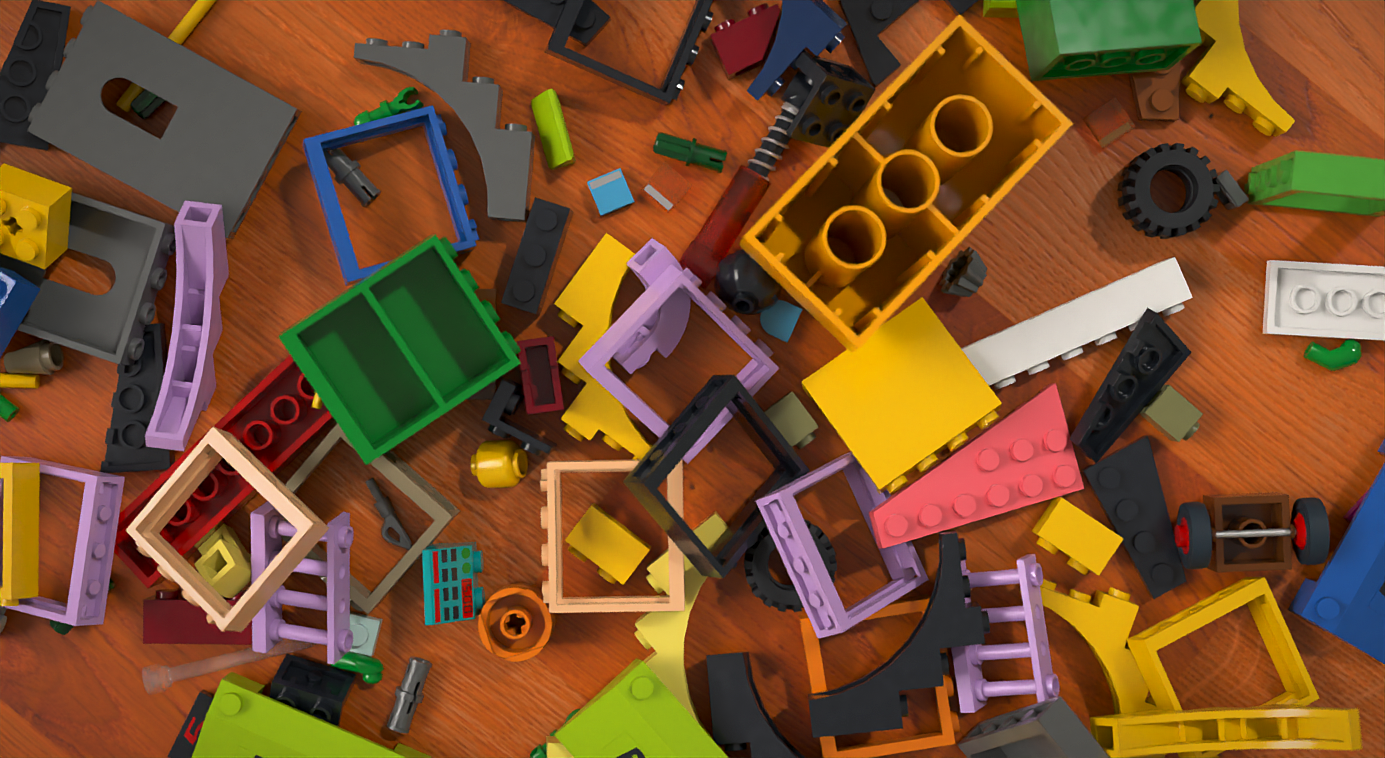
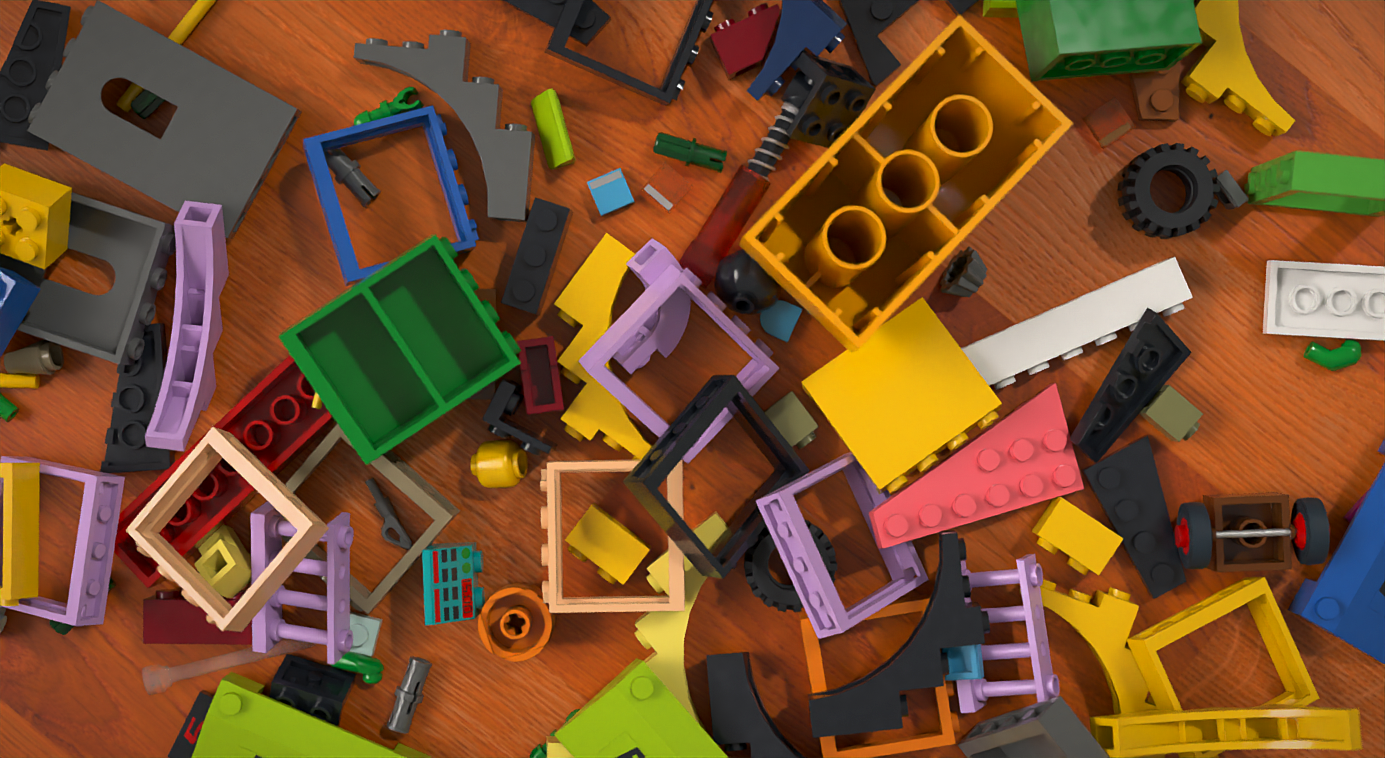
(964, 662): none -> dark azure tile

